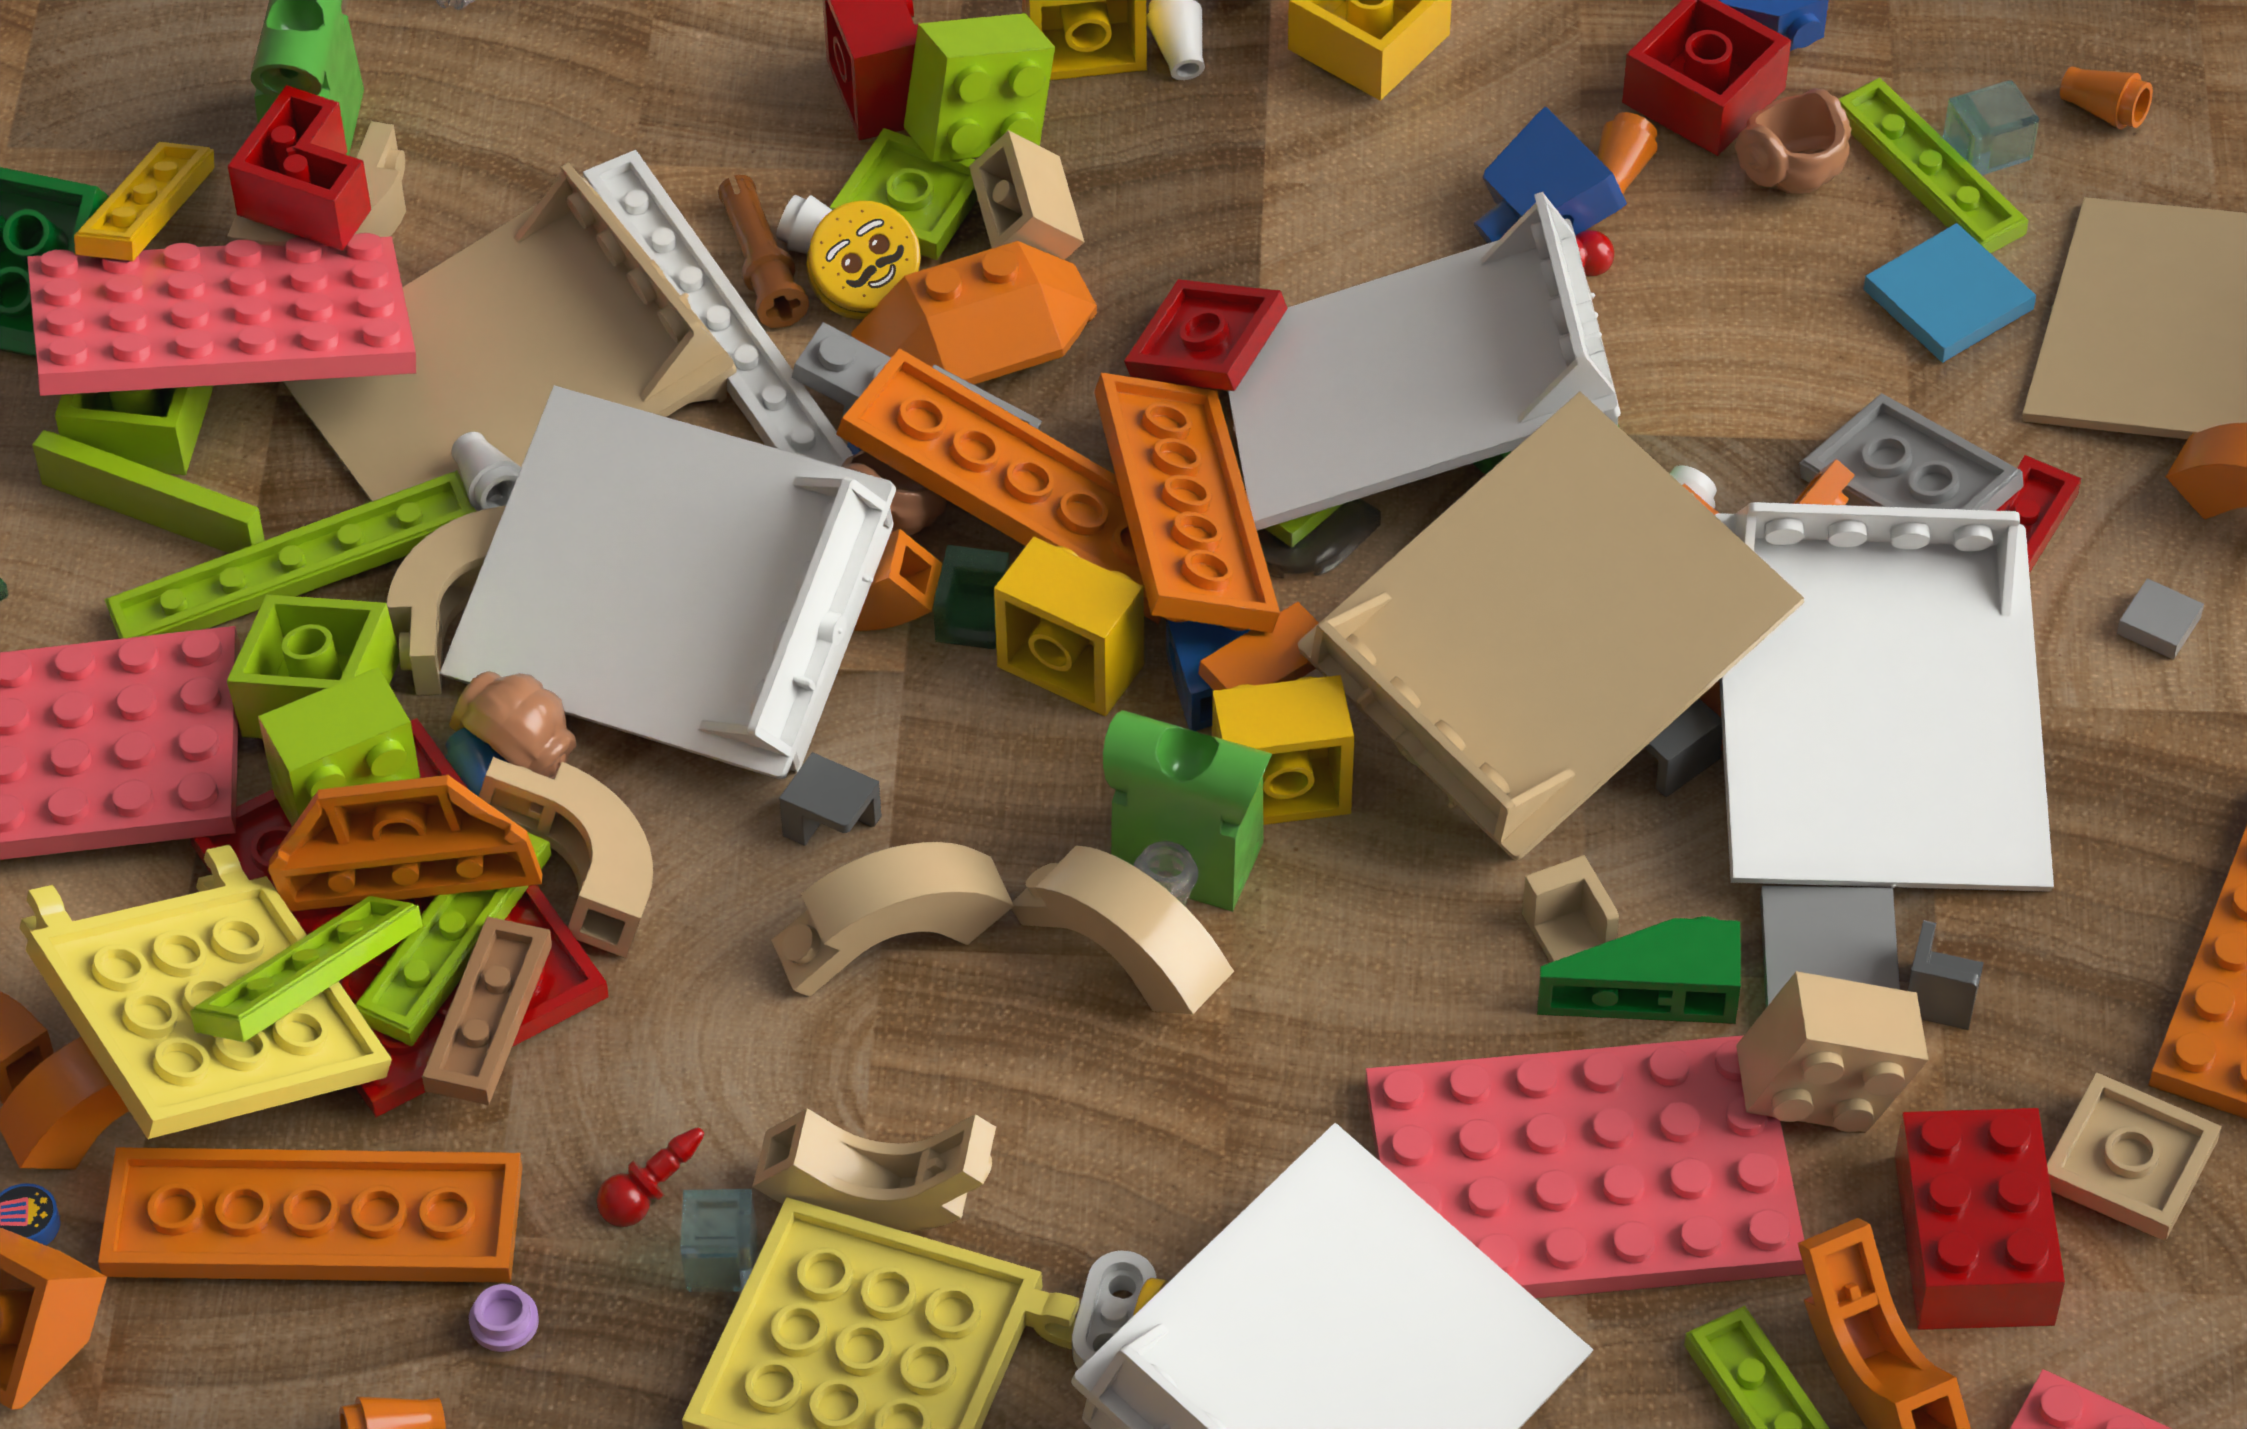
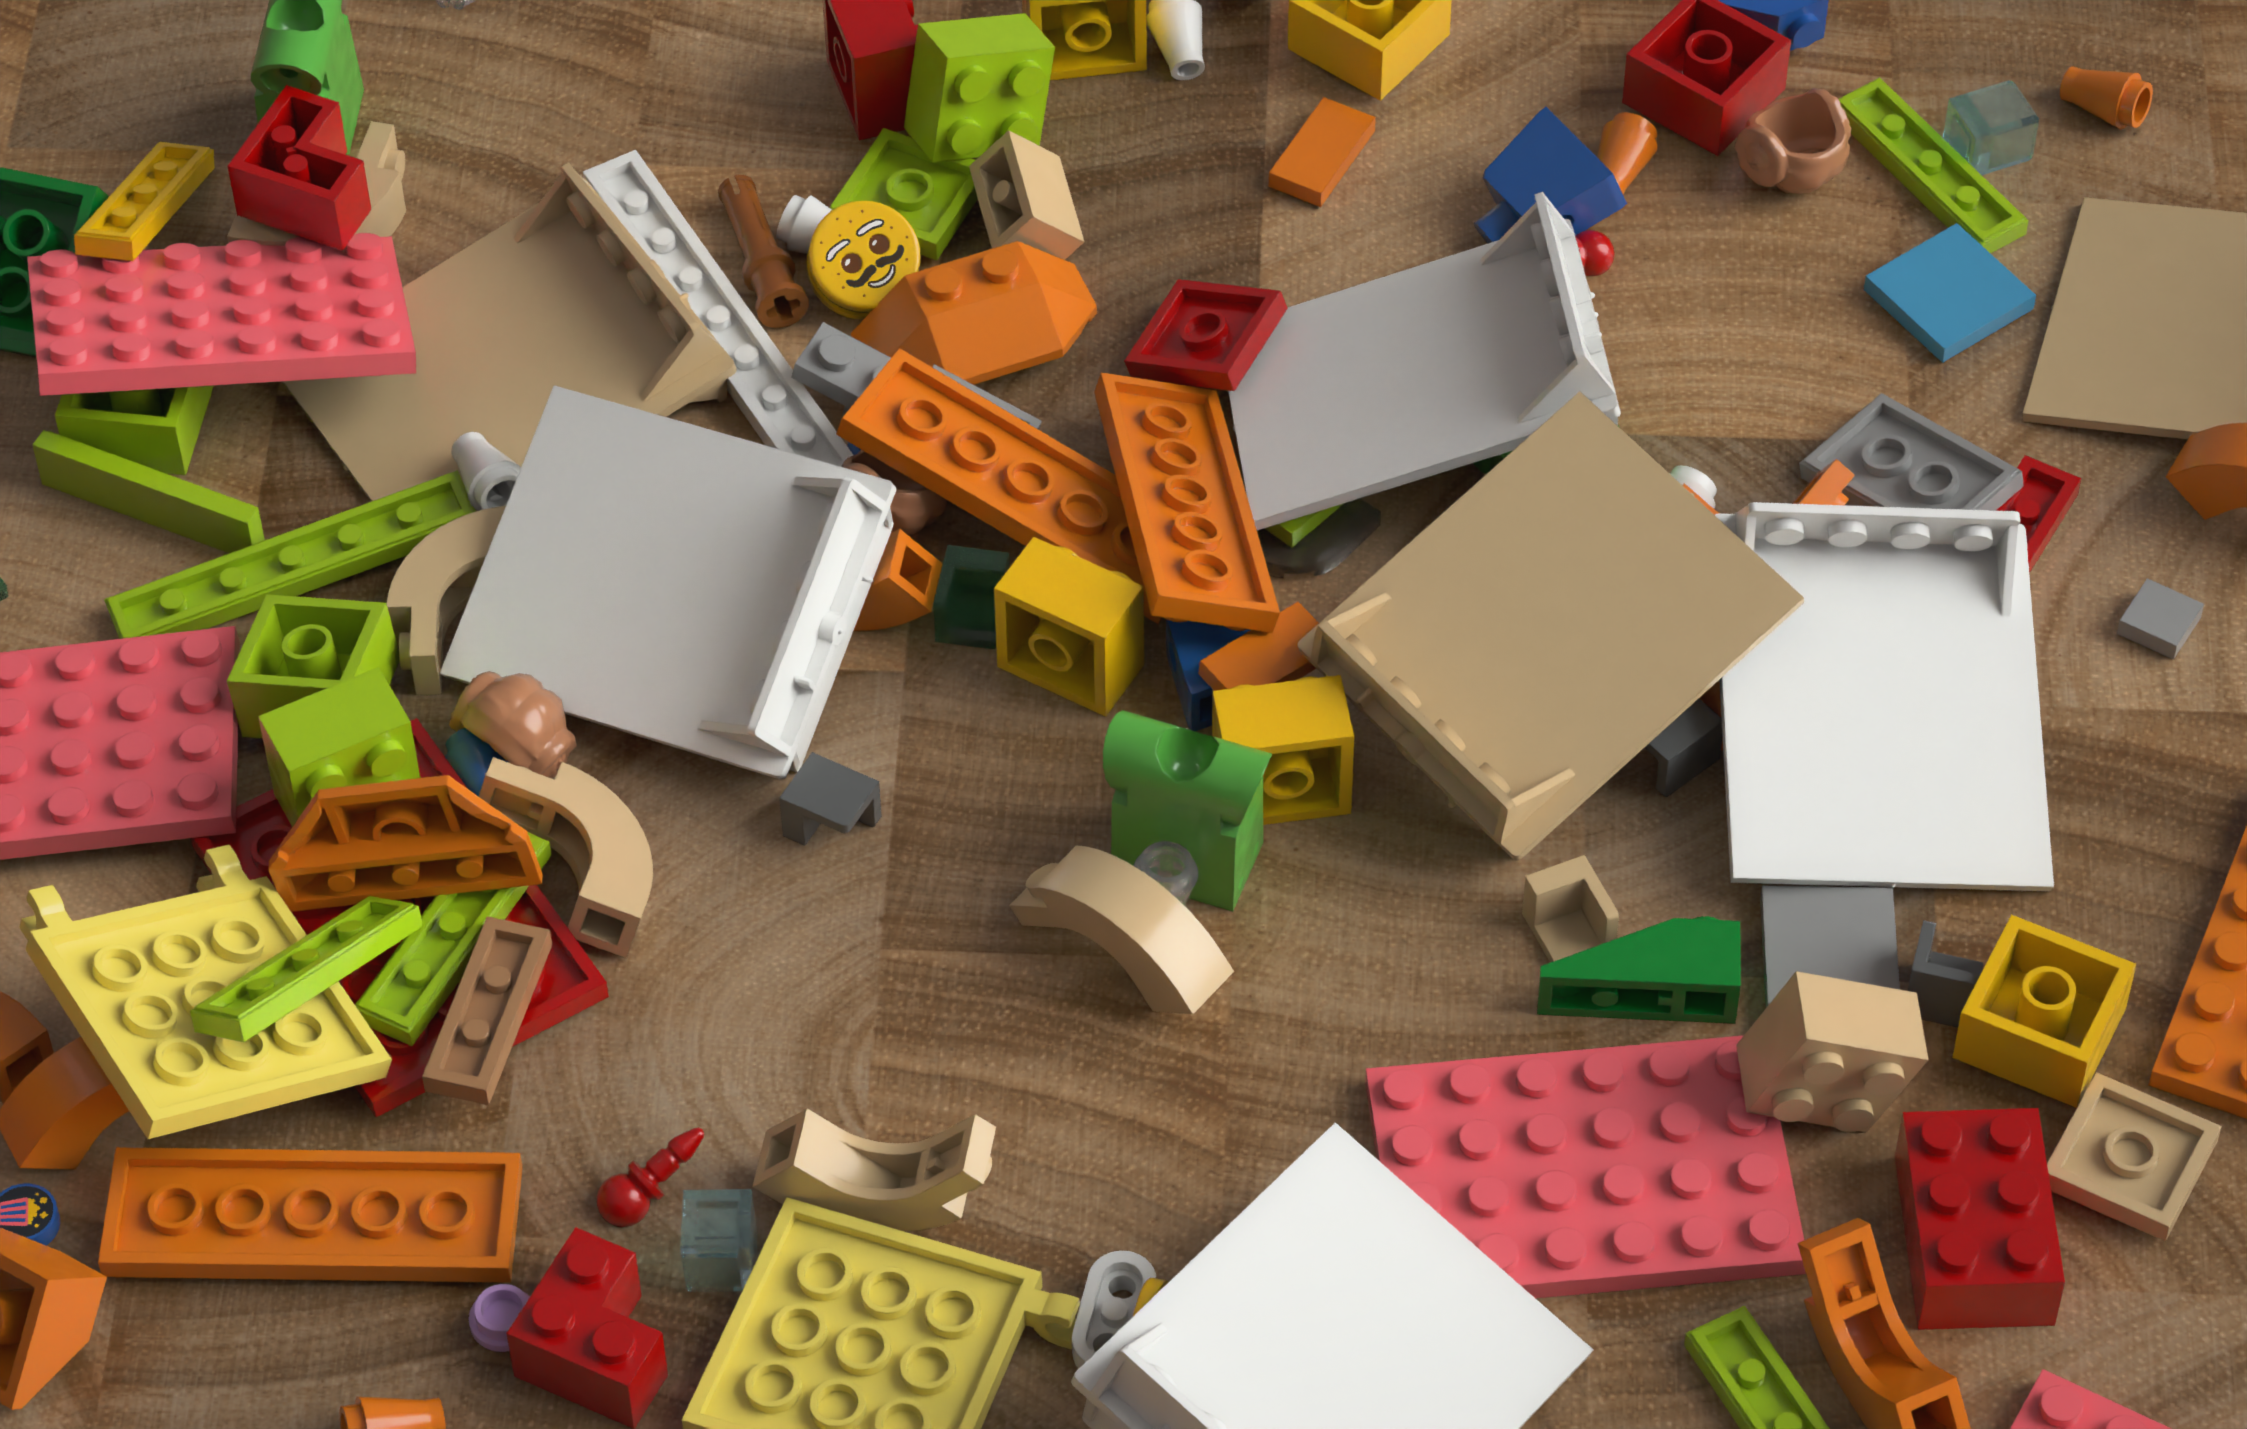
(579, 1333): none -> red brick
(888, 895): tan arch -> none
(1322, 152): none -> orange tile
(2044, 1010): none -> yellow brick

